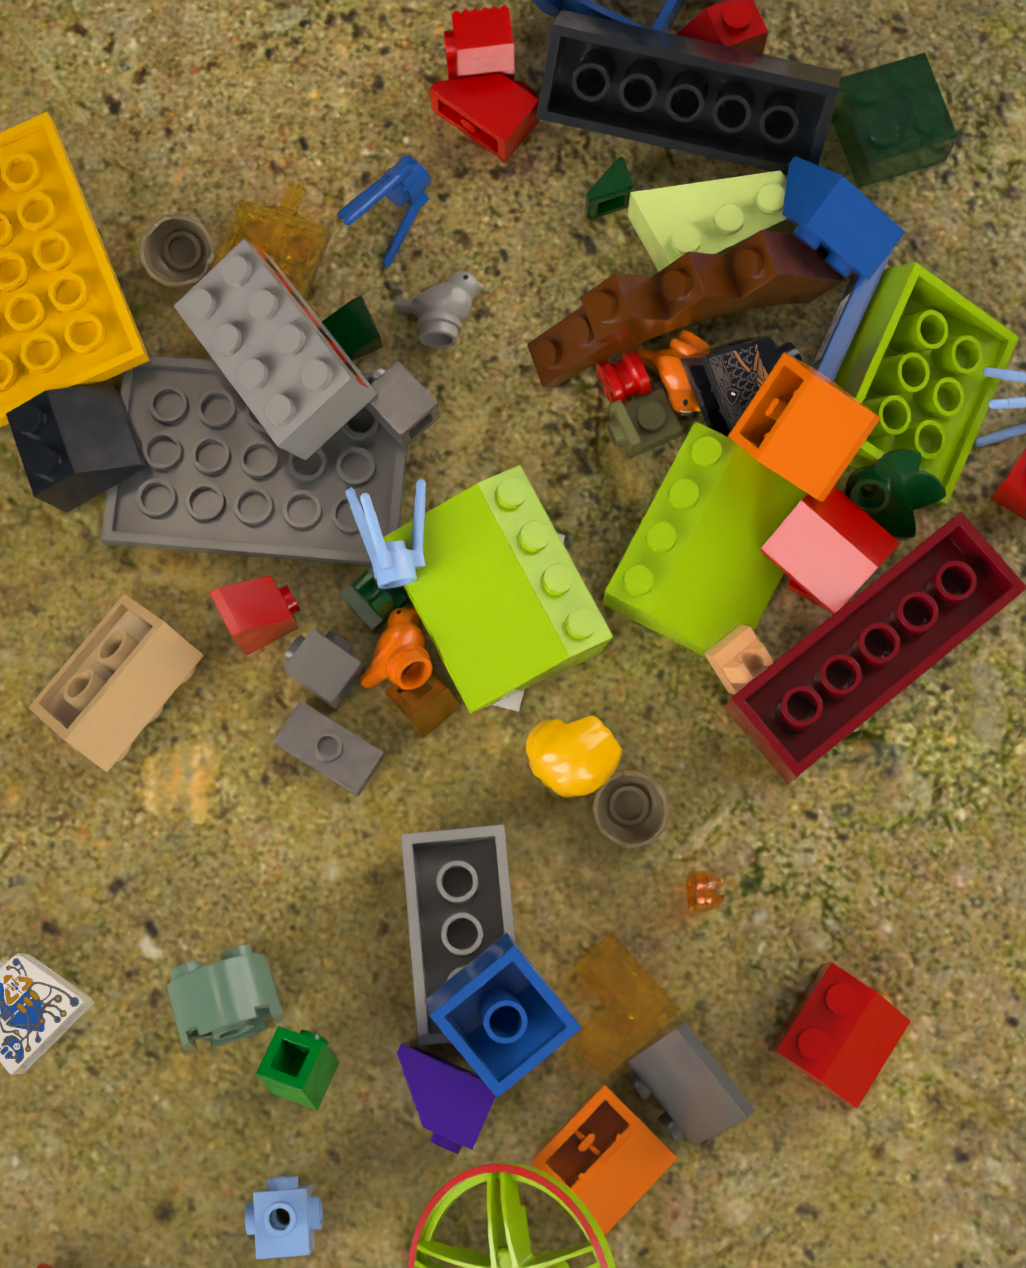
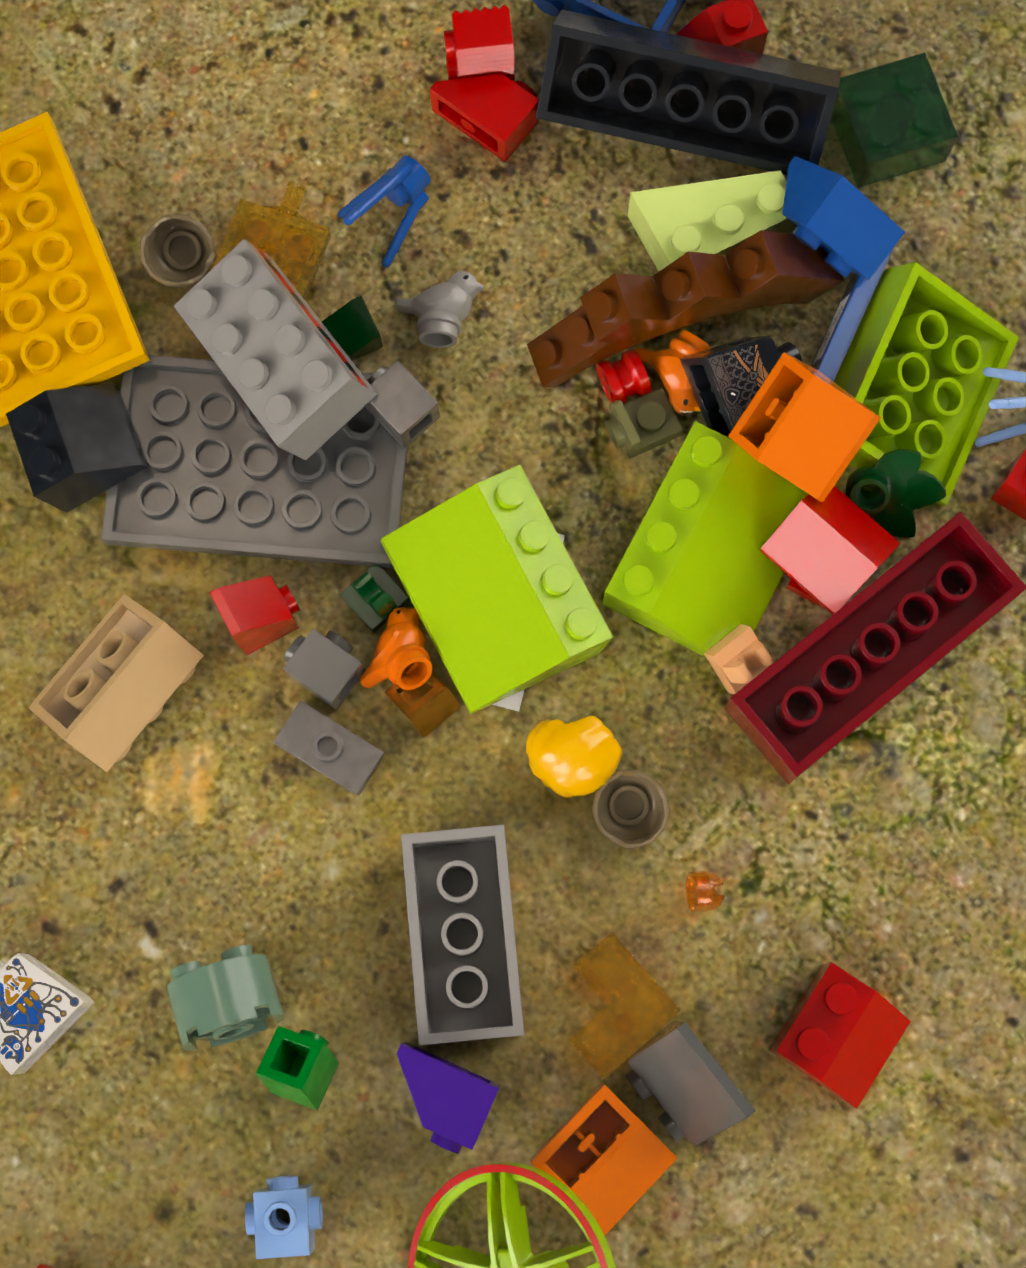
(391, 561): light blue plant -> none
(501, 1015): blue slope -> none
(610, 192): dark green slope -> none

